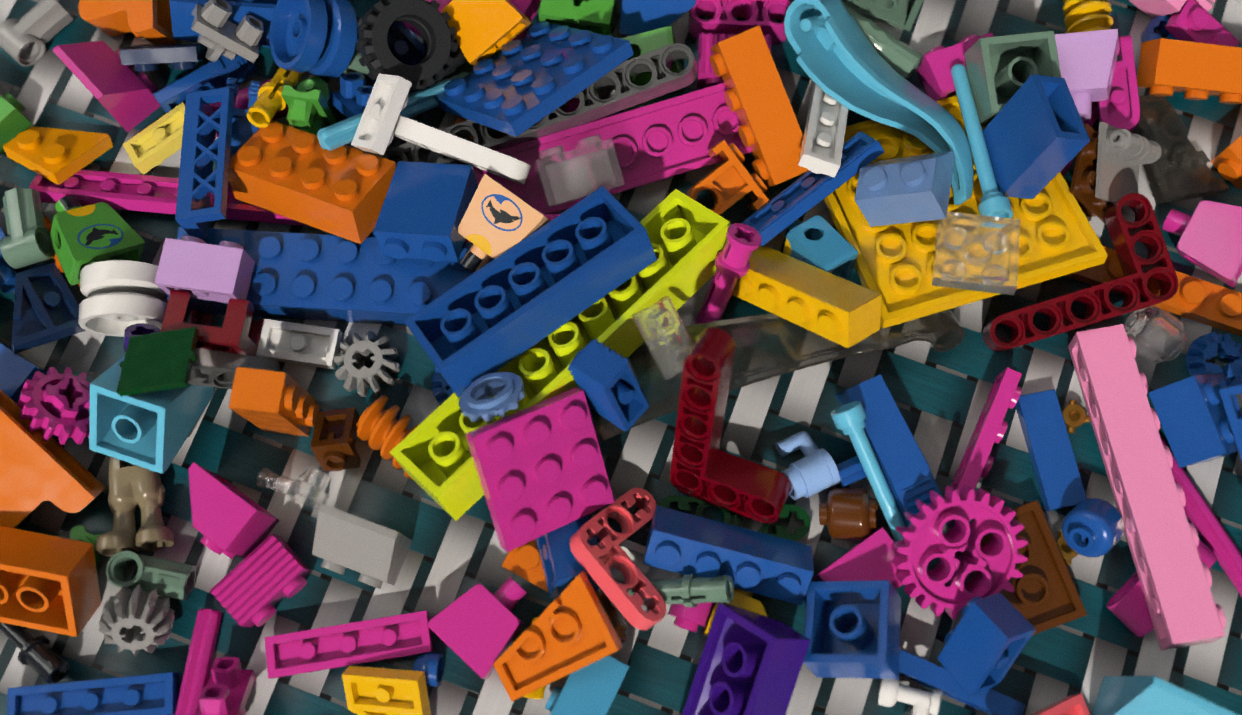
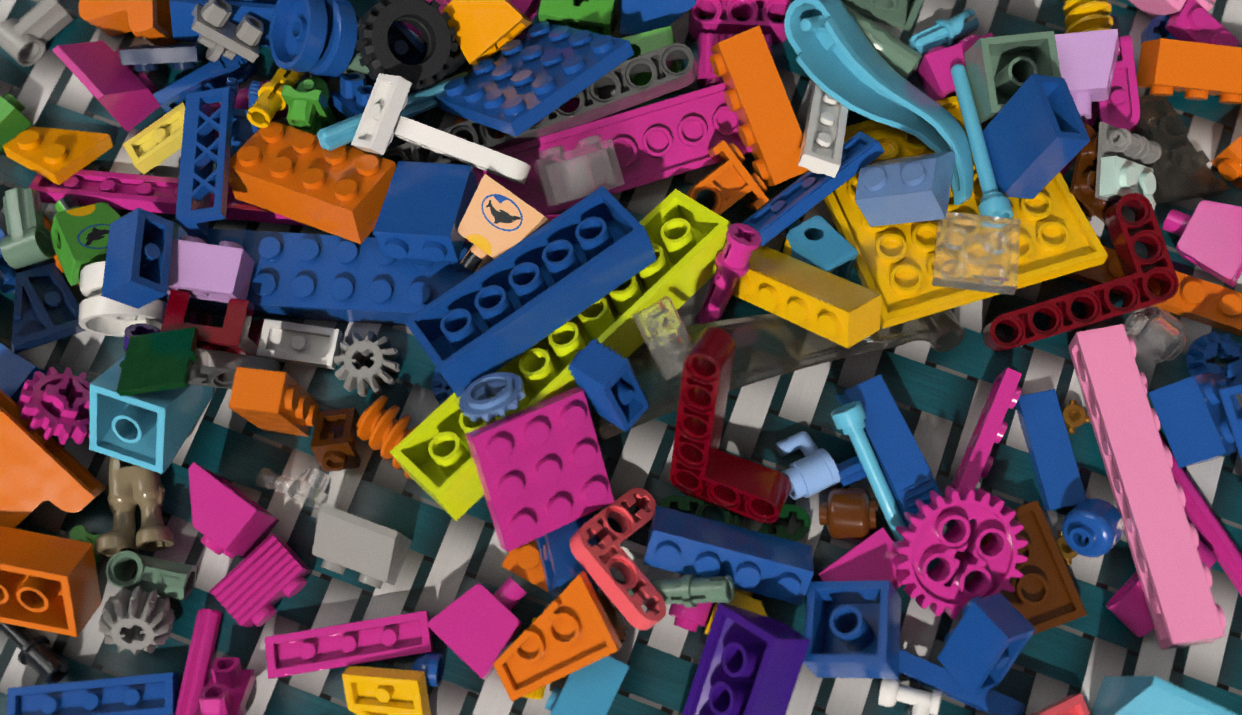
(138, 258): none -> blue brick
(944, 32): none -> medium azure axle
(1124, 177): none -> light aqua plate

